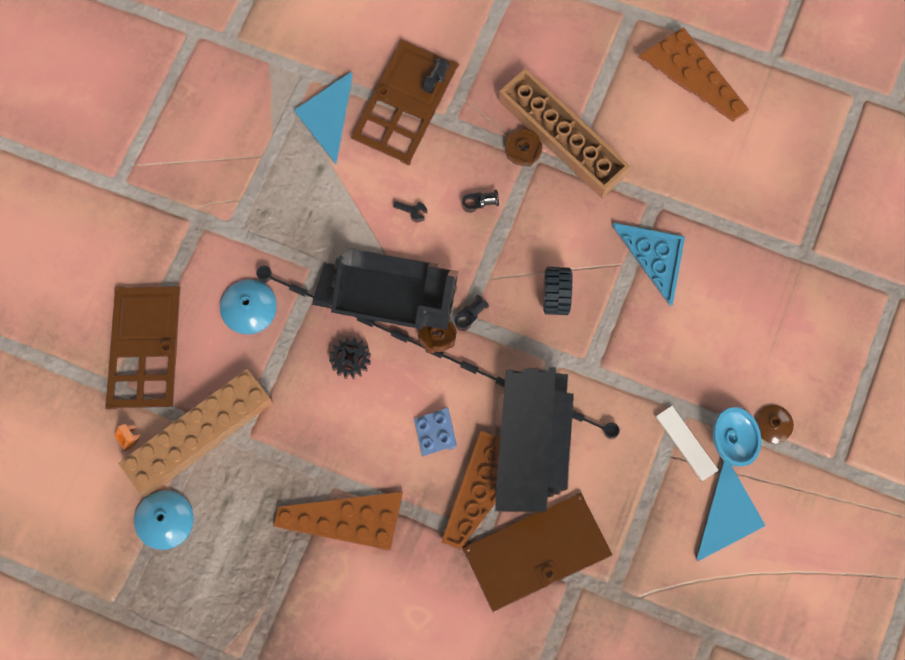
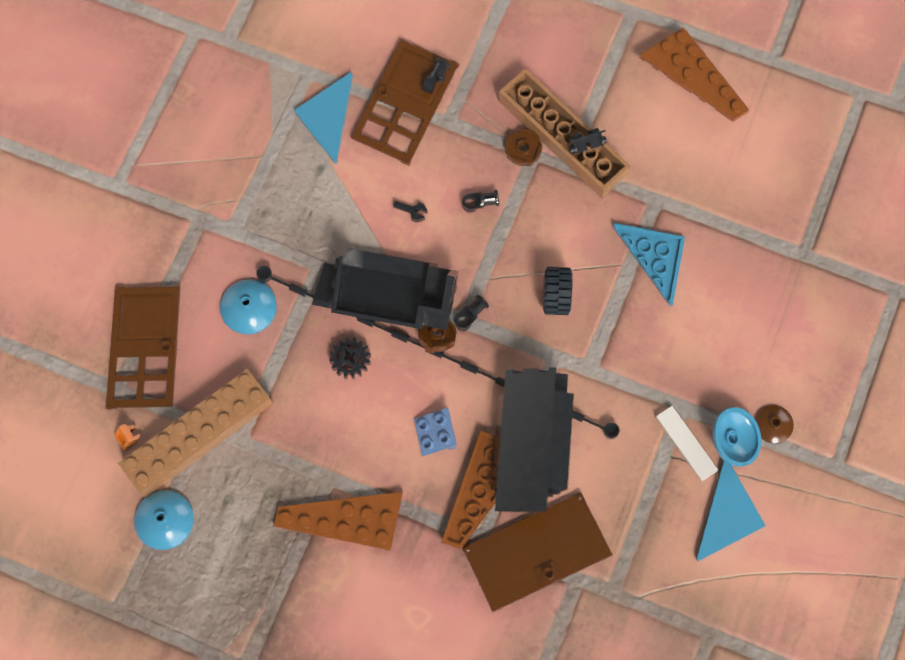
(594, 139): none -> black hinge

